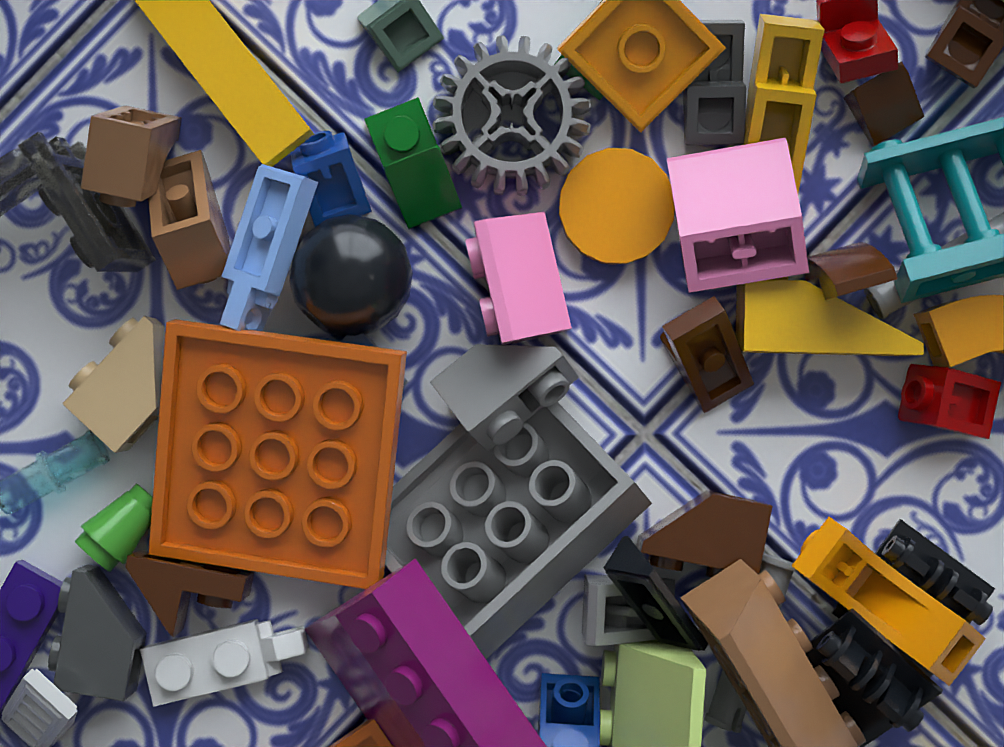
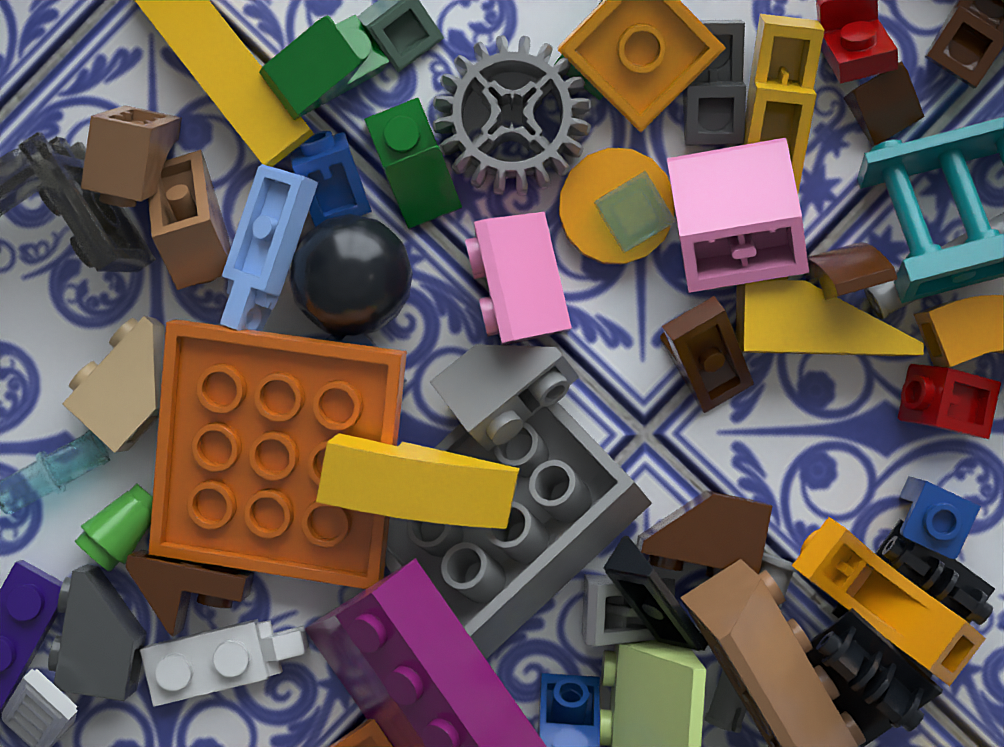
(323, 64): none -> green slope
(416, 483): none -> yellow slope
(634, 212): none -> clear light blue tile
(937, 517): none -> blue bracket

